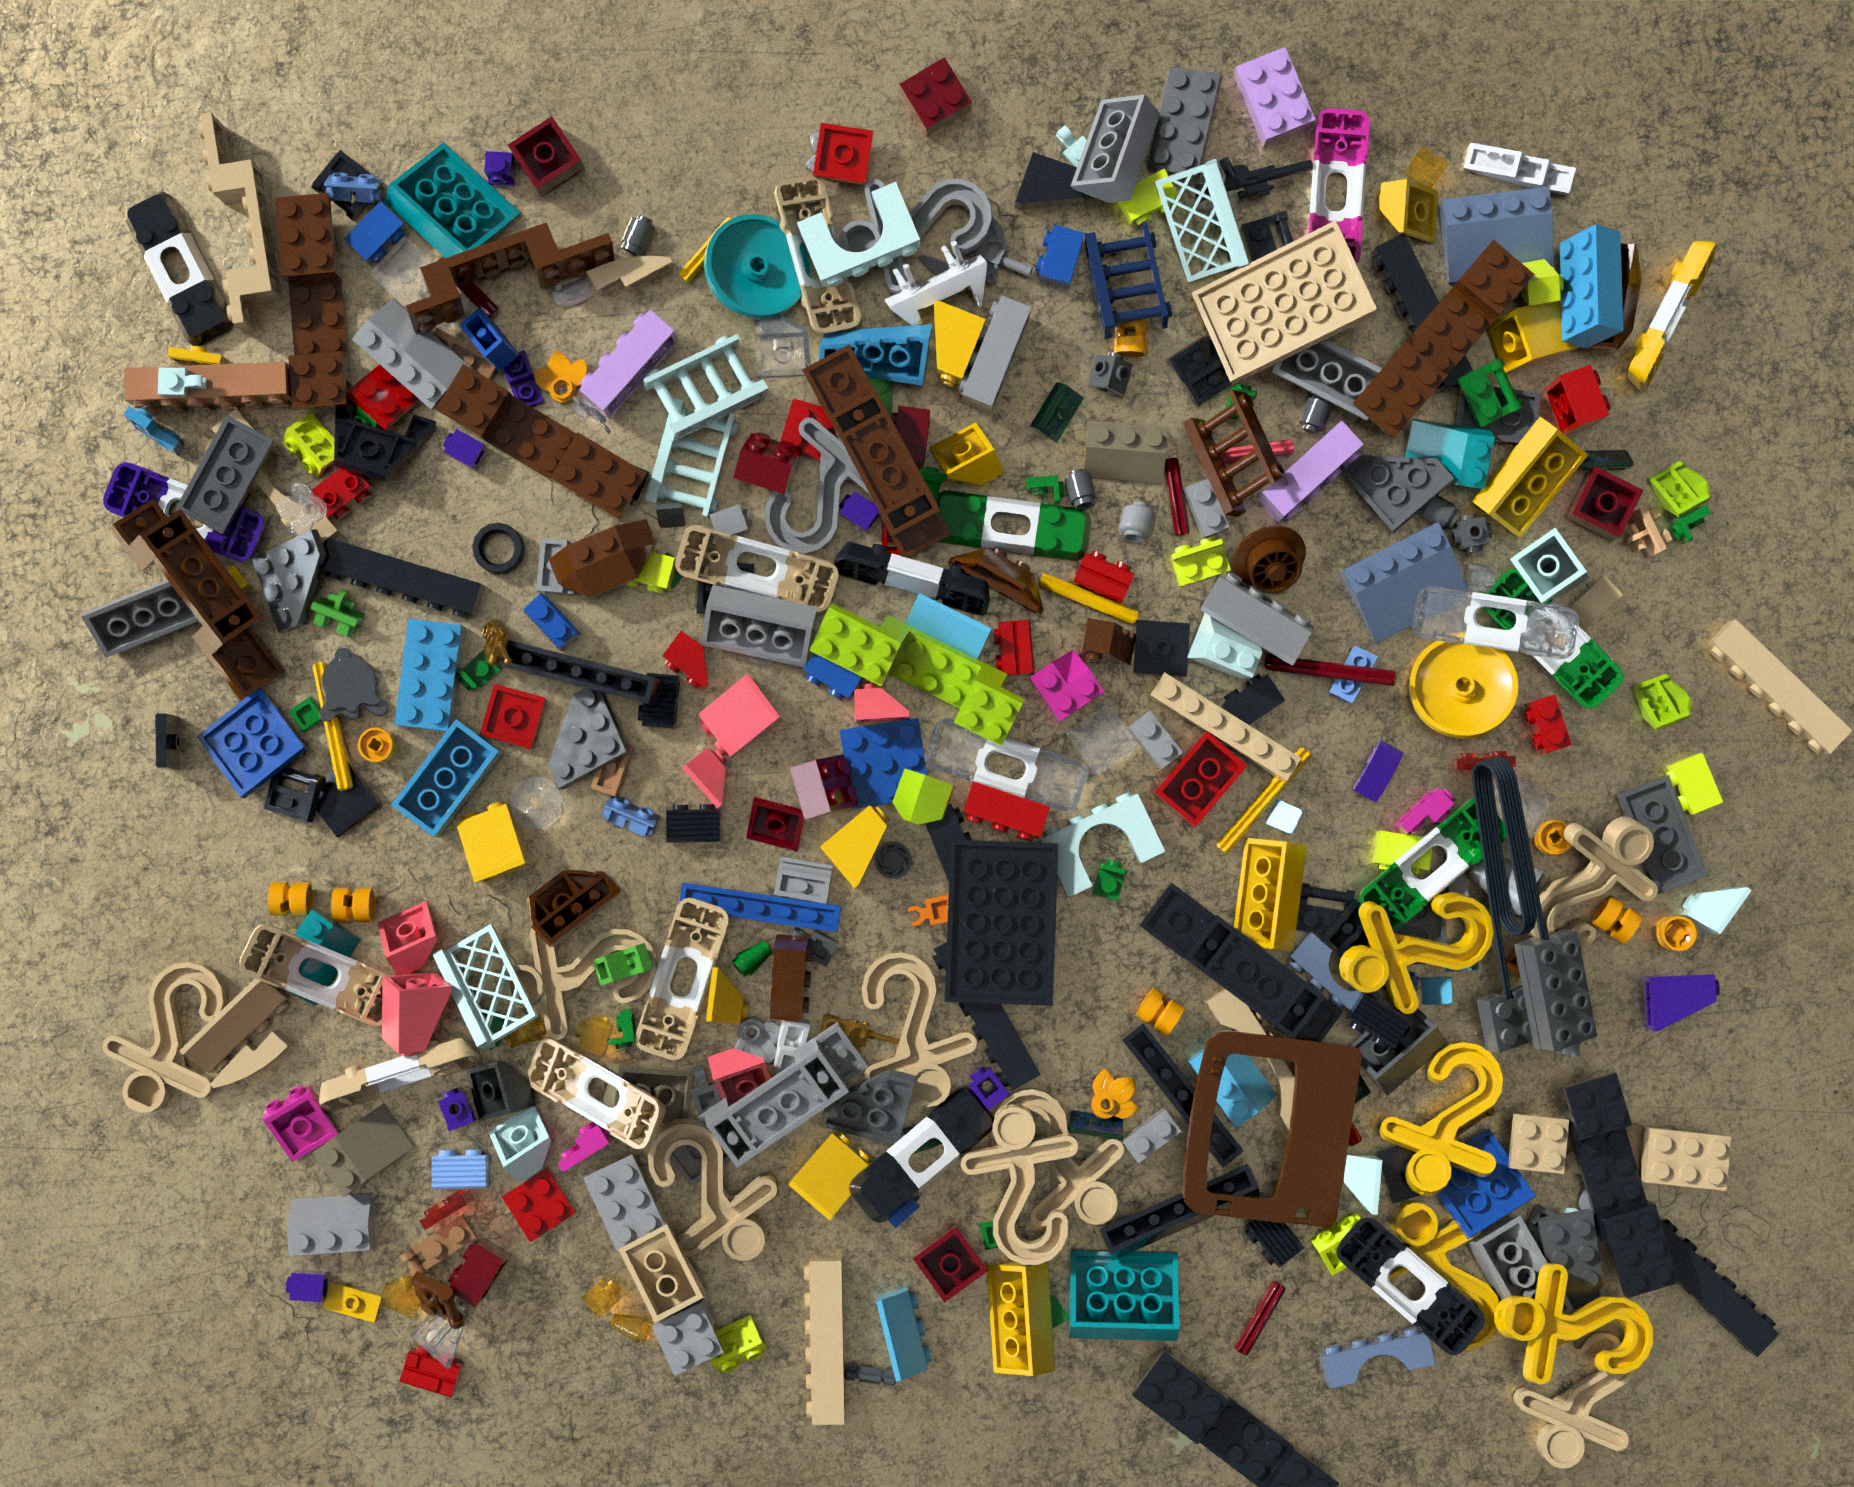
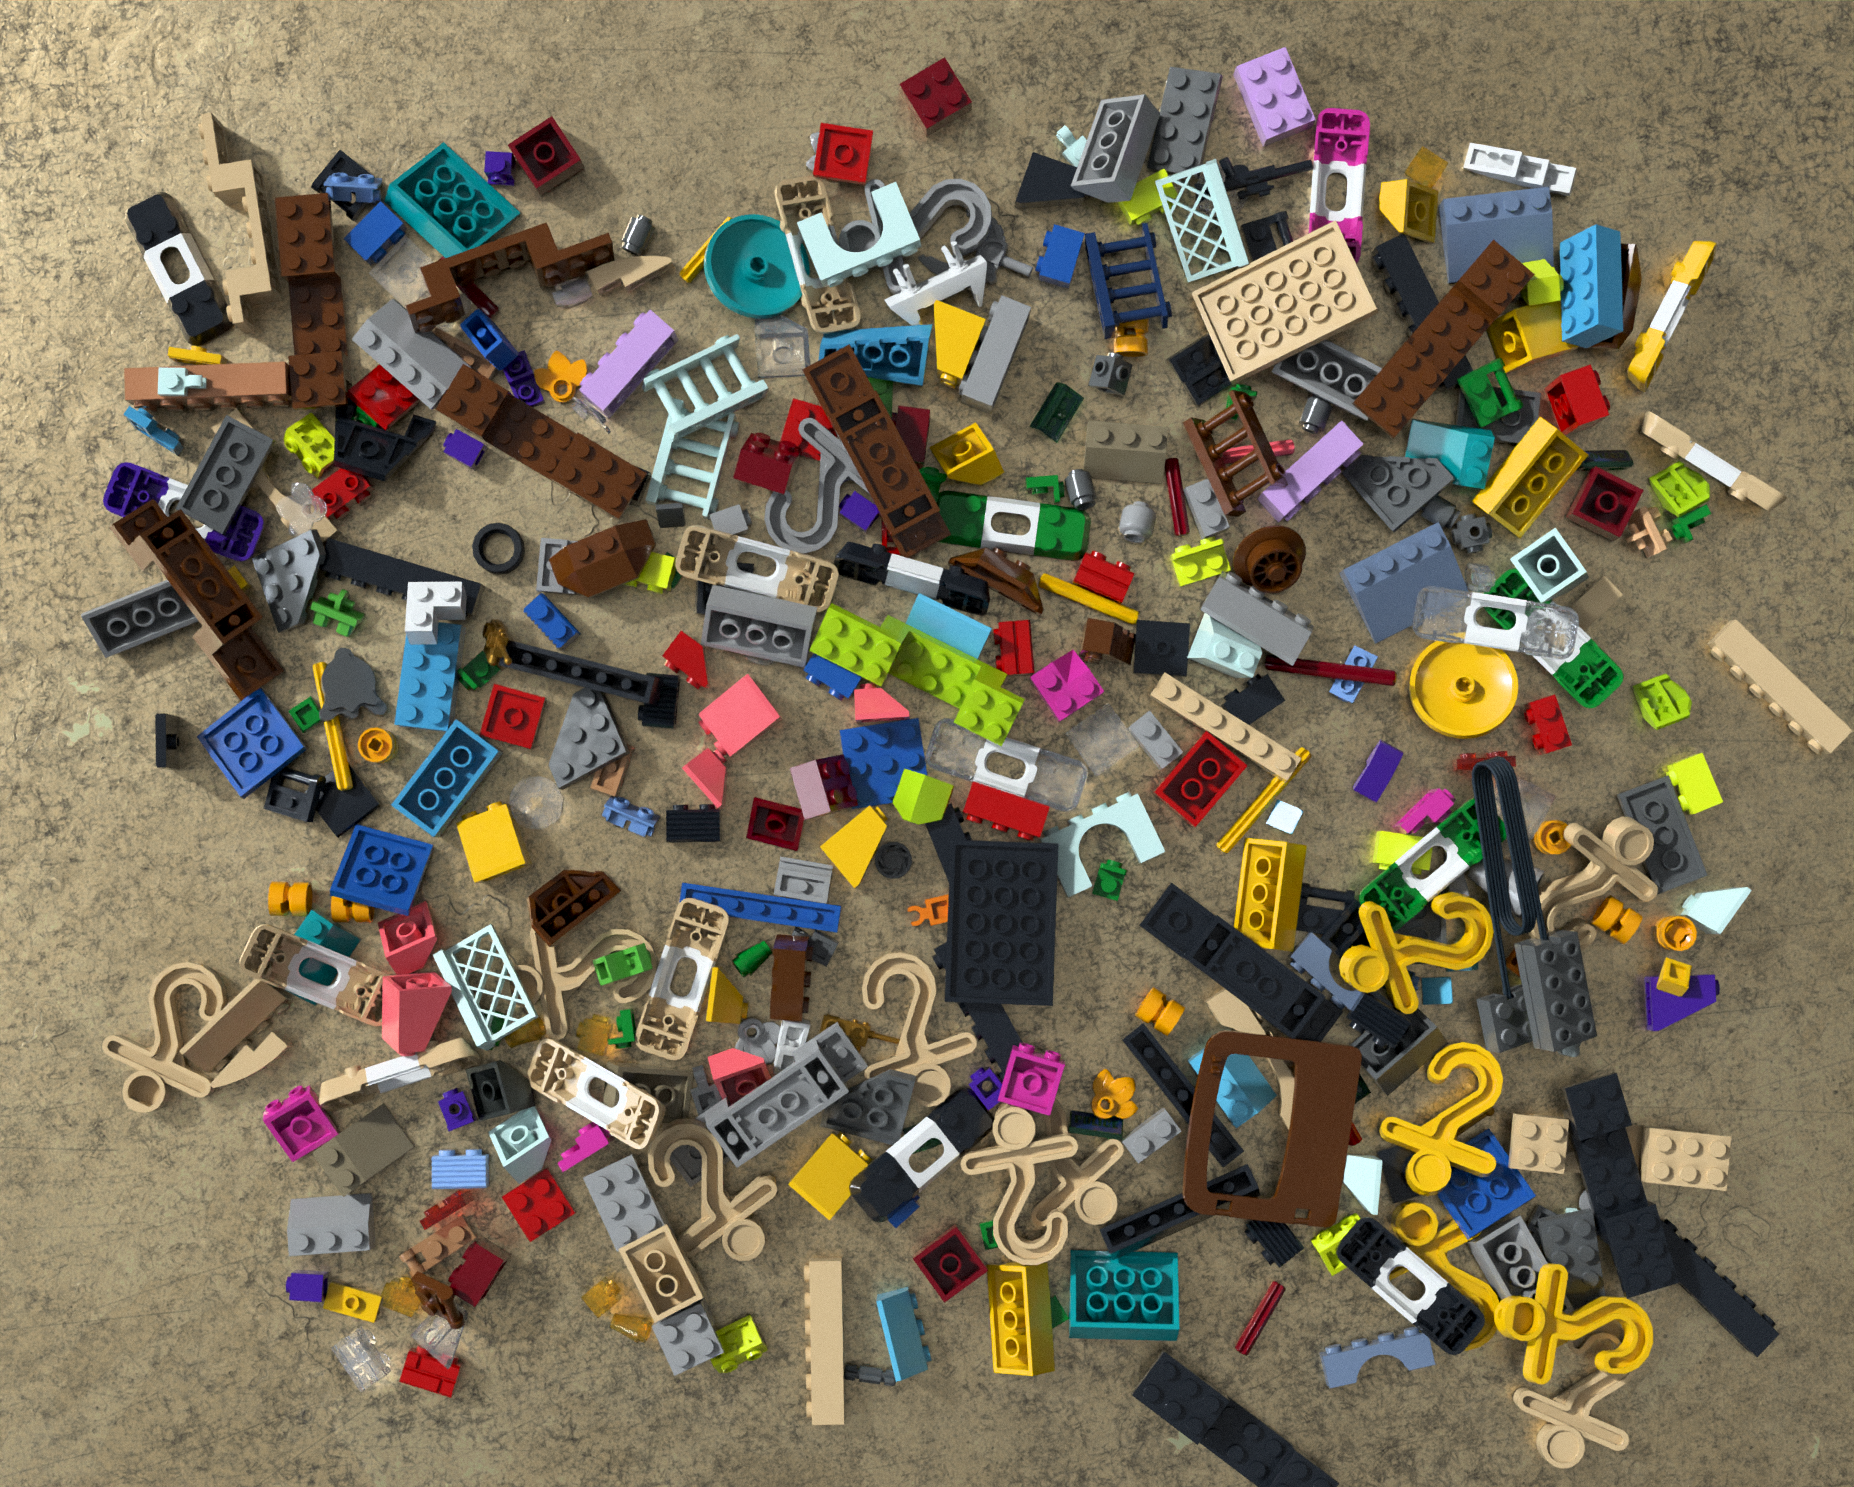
(362, 1358): none -> clear brick
(381, 870): none -> blue plate
(430, 603): none -> white brick
(1032, 1079): none -> dark pink plate
(1674, 977): none -> yellow slope
(1741, 484): none -> tan piece

